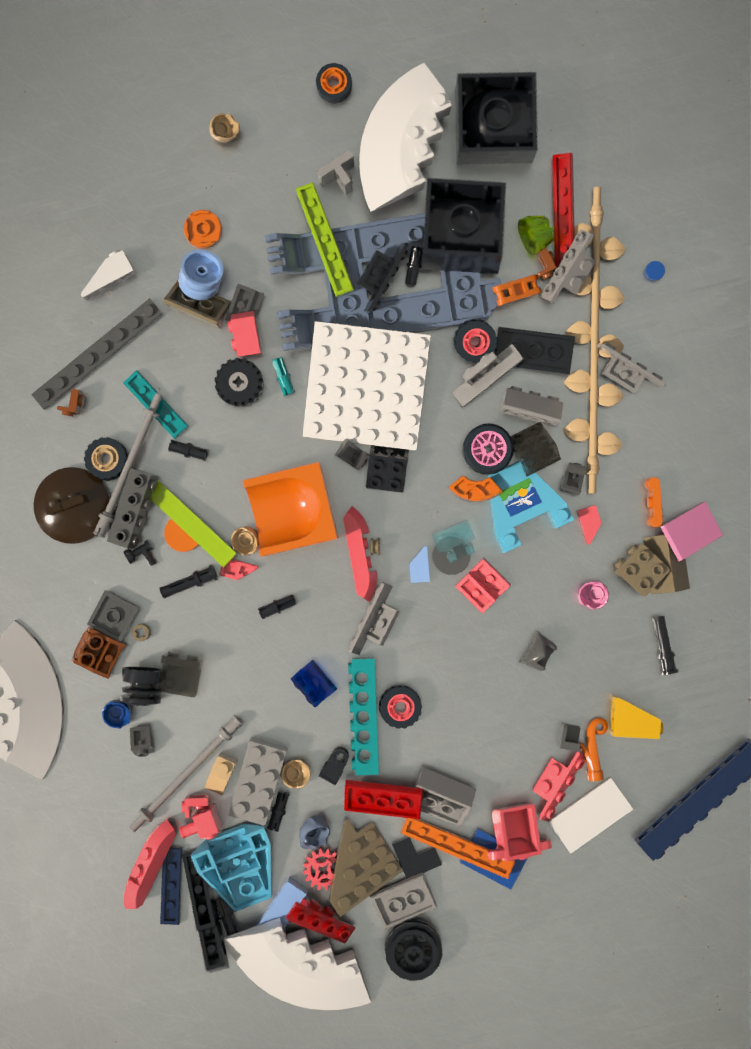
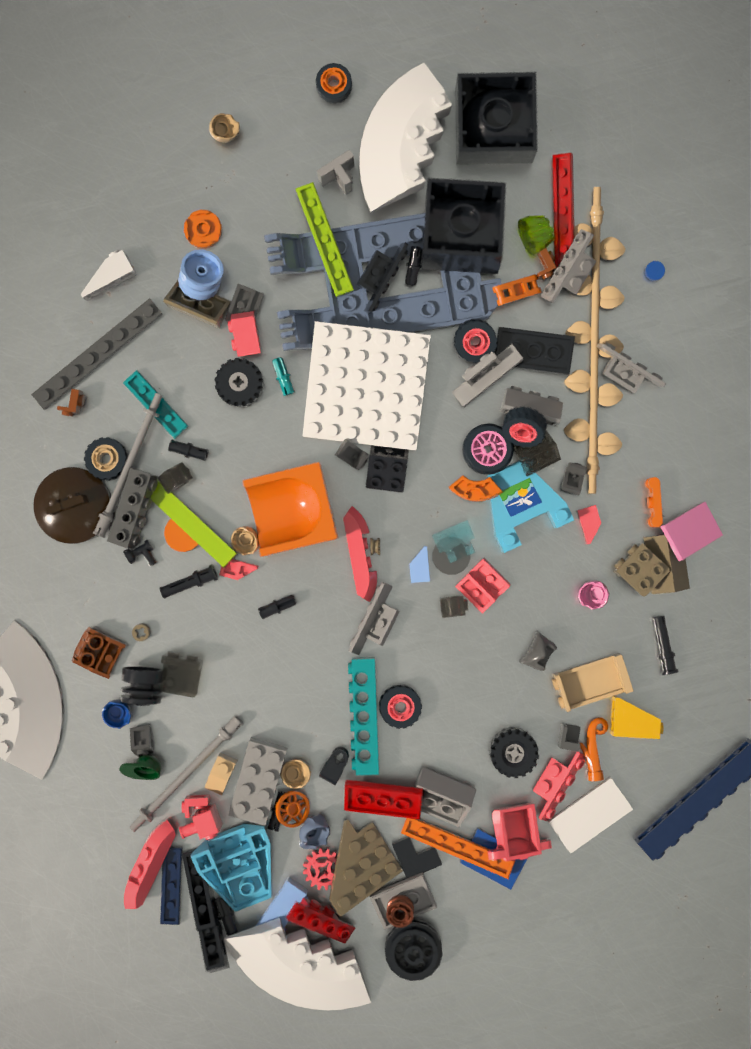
(113, 616): dark grey plate -> none
(145, 768): none -> dark green cap
(175, 477): none -> clear smoke brick
(292, 809): none -> orange wheel
(313, 683): clear blue bracket -> none
(403, 903): none -> copper wheel
(453, 606): none -> clear smoke brick
(511, 762): none -> black wheel
(524, 427): none -> black wheel
(592, 682): none -> tan panel

